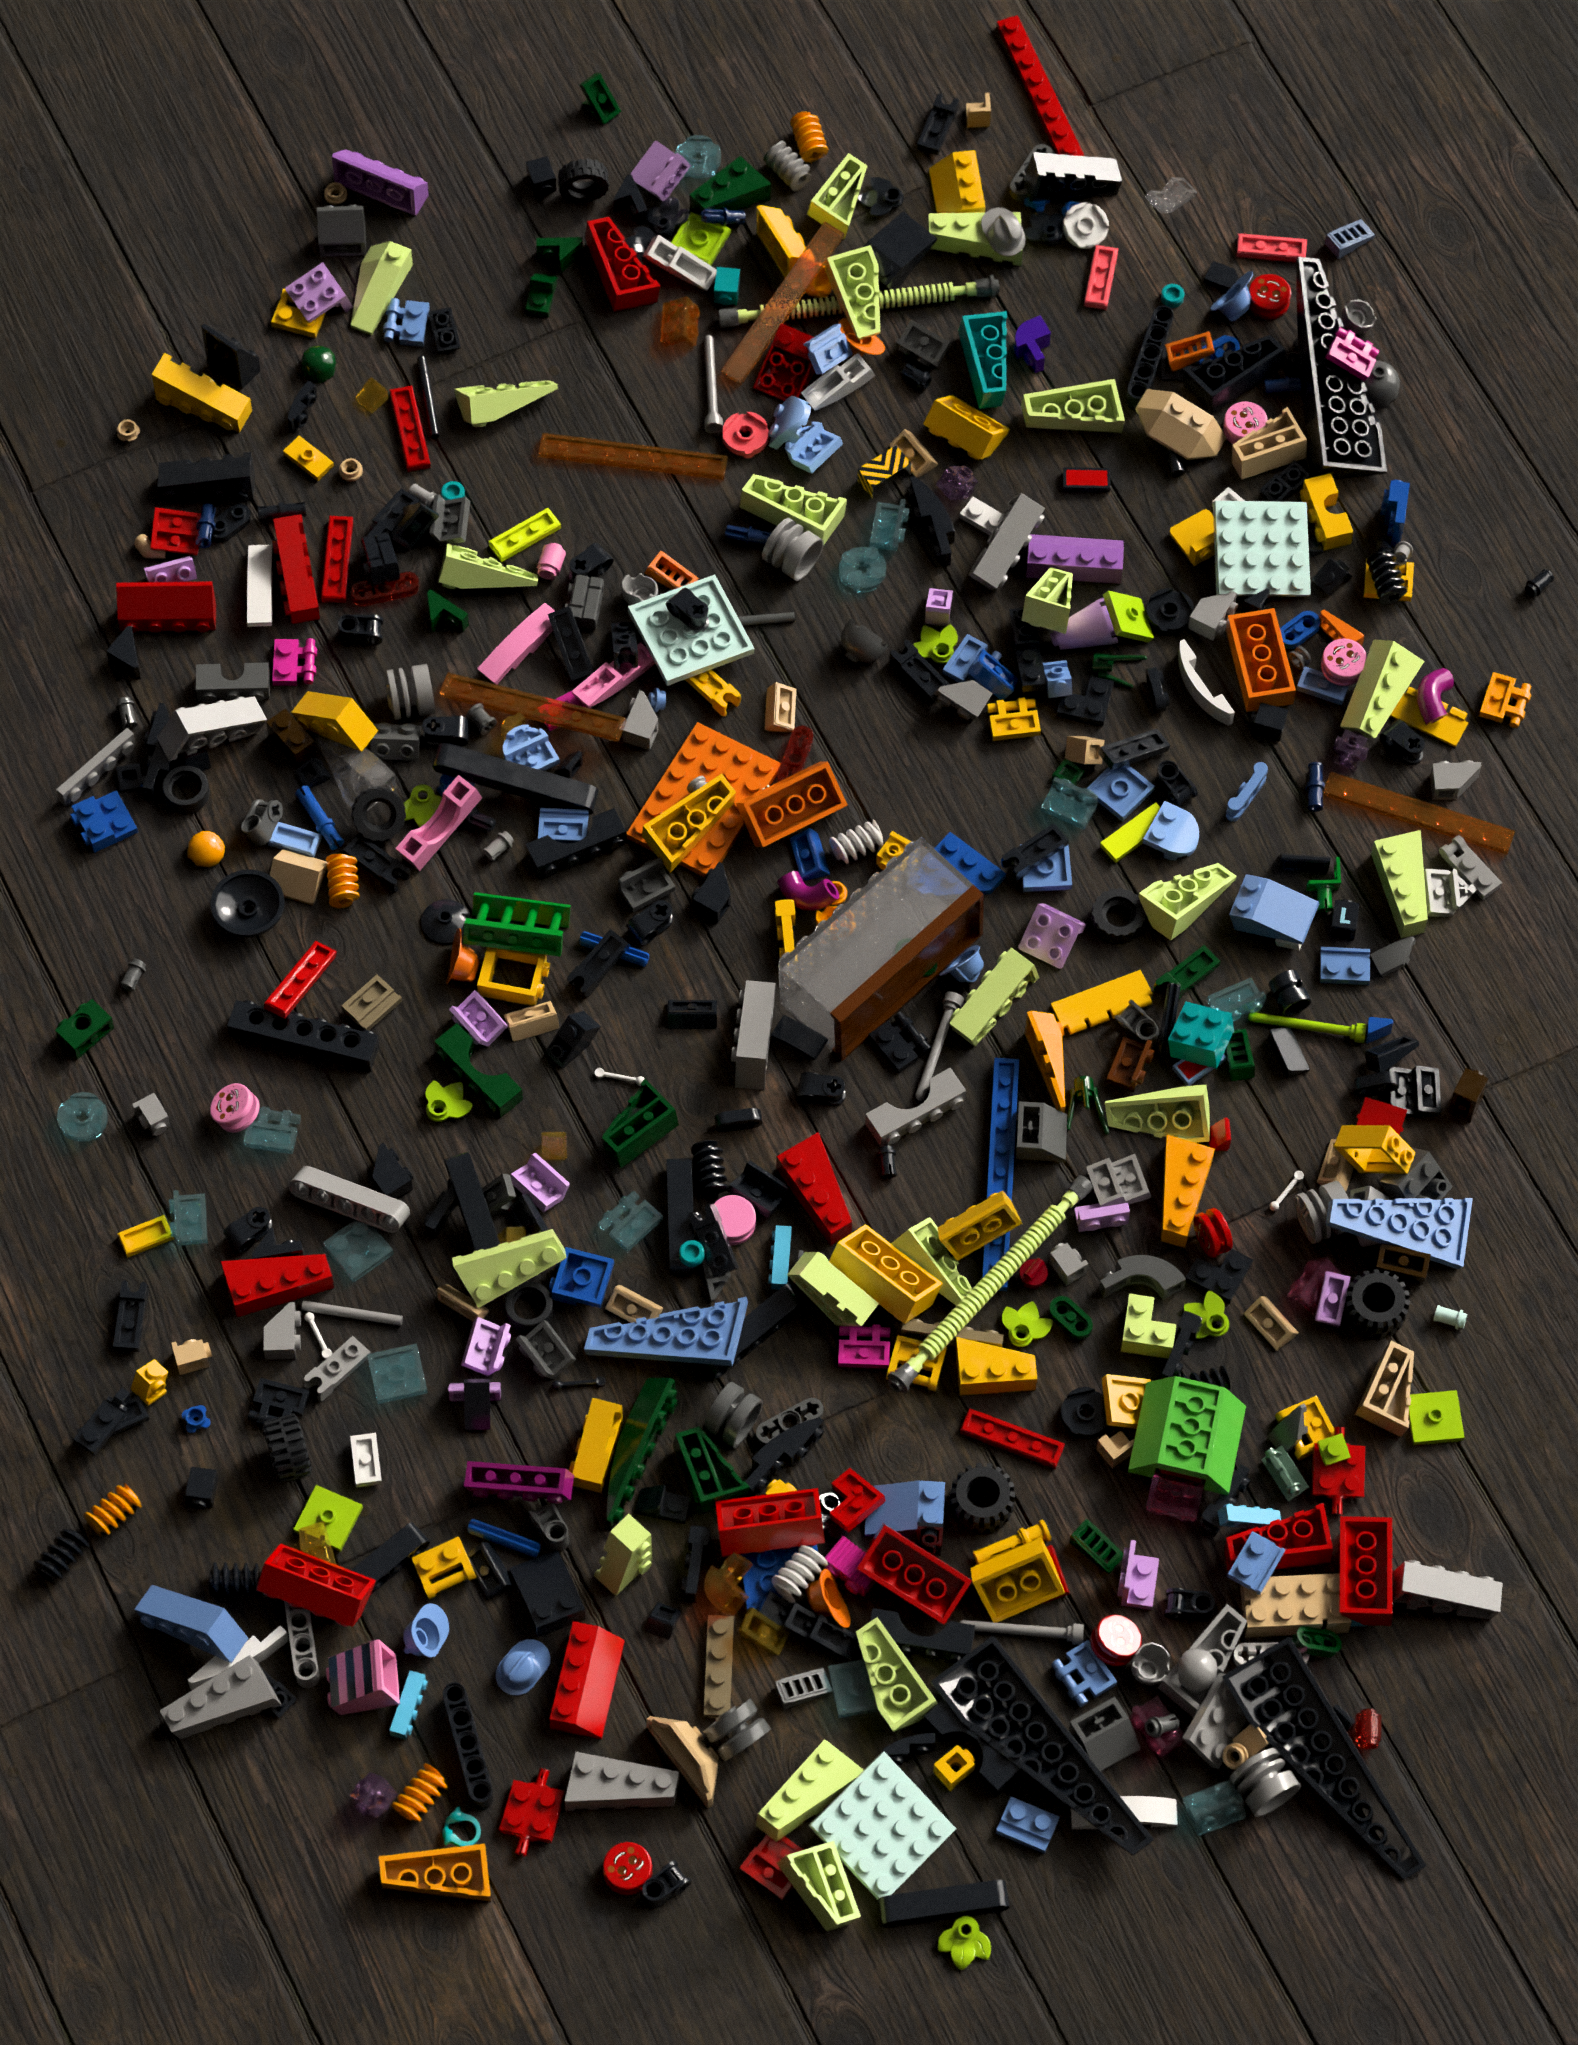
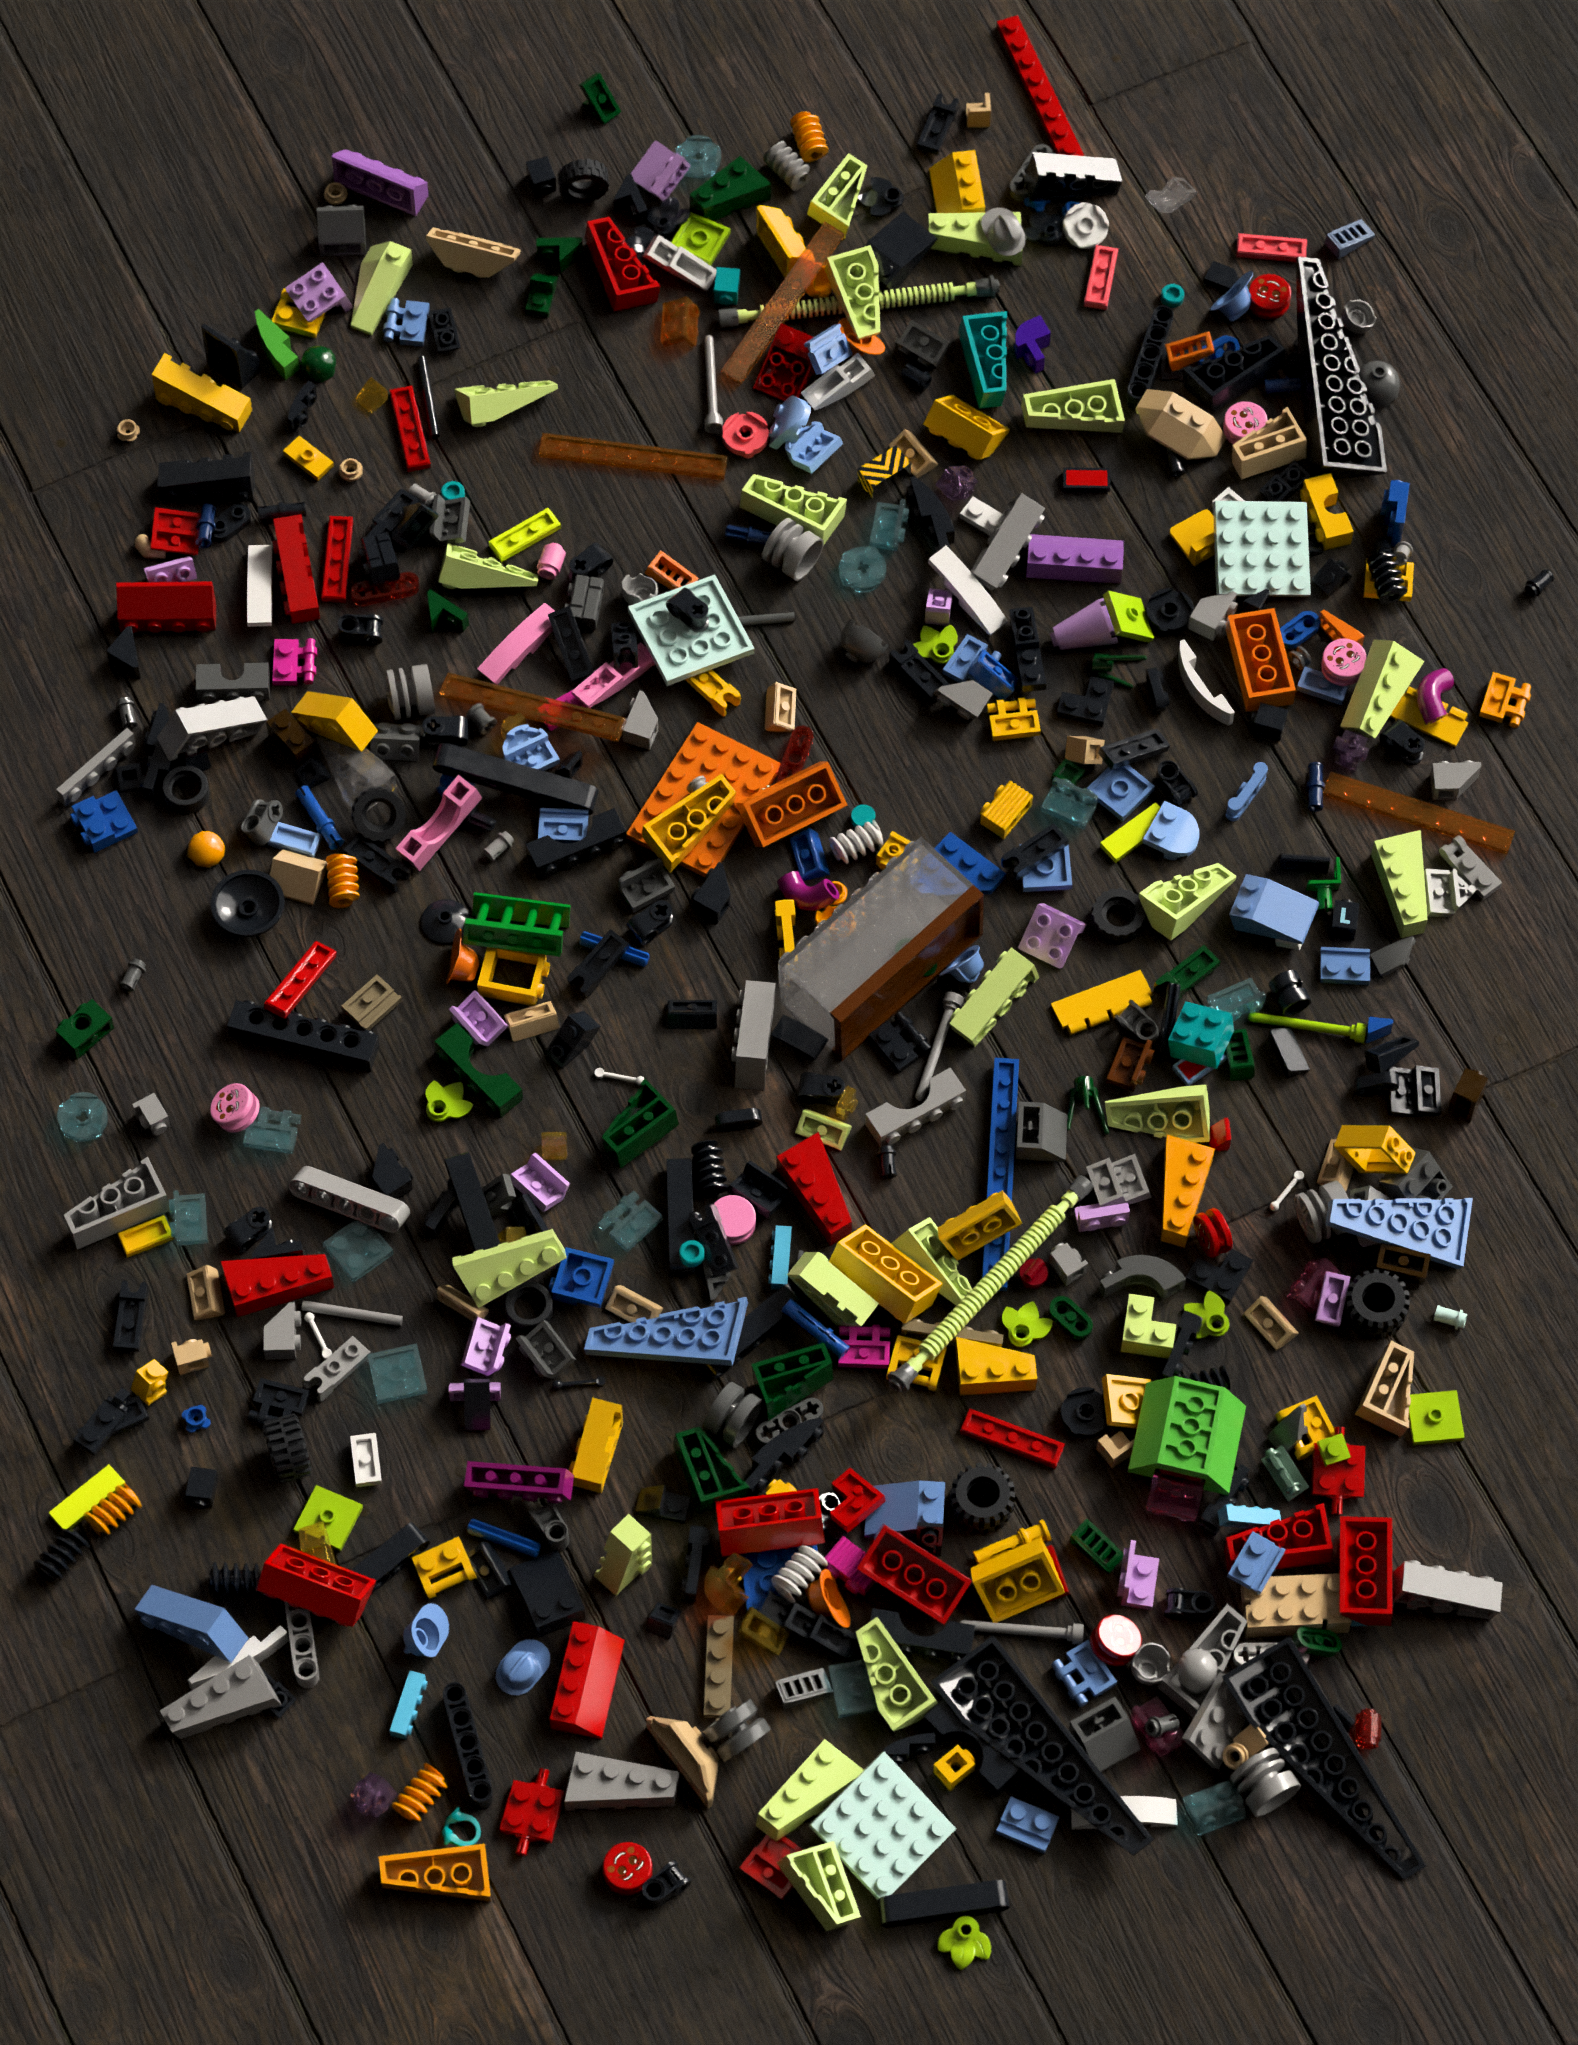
(71, 1510): none -> neon yellow tile
(118, 1206): none -> light grey wedge
(205, 1293): none -> tan slope
(276, 346): none -> bright green slope
(363, 1678): bright pink slope -> none
(421, 809): lime plate -> none
(470, 253): none -> tan wedge
(637, 1442): dark green wedge -> none
(657, 699): medium blue plate -> none
(723, 216): dark blue axle -> none
(791, 1377): none -> dark green wedge
(815, 1328): none -> blue pin
(832, 1132): none -> yellowish green slope
(847, 1103): none -> clear yellow plate
(862, 814): none -> teal tile
(968, 590): none -> white slope
(1006, 809): none -> yellow brick
(1046, 1043): light orange wedge -> none
(1049, 601): yellowish green wedge -> none
(1057, 679): medium blue brick -> none
(1349, 357): plate -> none
(1381, 1113): red piece -> none

